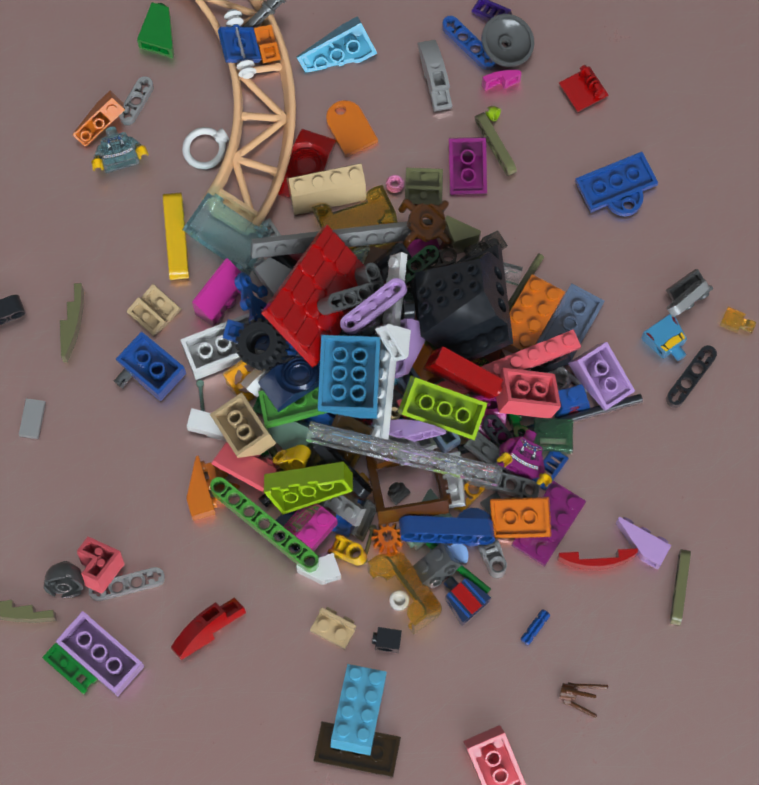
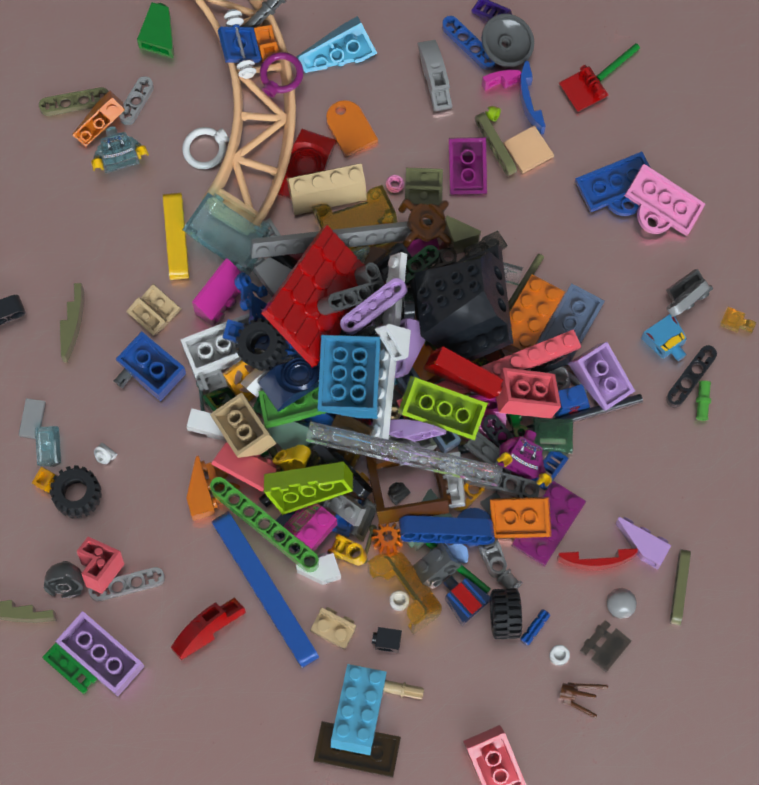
(43, 479): none -> light orange plate
(48, 446): none -> clear light blue slope
(70, 477): none -> black tyre
(74, 97): none -> olive beam
(104, 454): none -> white plate
(212, 381): none -> light grey bracket
(217, 398): none -> dark green slope
(265, 589): none -> blue beam
(270, 87): none -> magenta piece
(403, 689): none -> tan axle
(506, 613): none -> black tyre
(509, 580): none -> light grey bush
(528, 149): none -> light nougat tile
(534, 117): none -> blue slope
(559, 655): none -> white tile
(610, 650): none -> clear smoke plate
(615, 64): none -> green bar
(621, 603): none -> light grey hair
(663, 202): none -> bright pink plate
(703, 400): none -> bright green pin

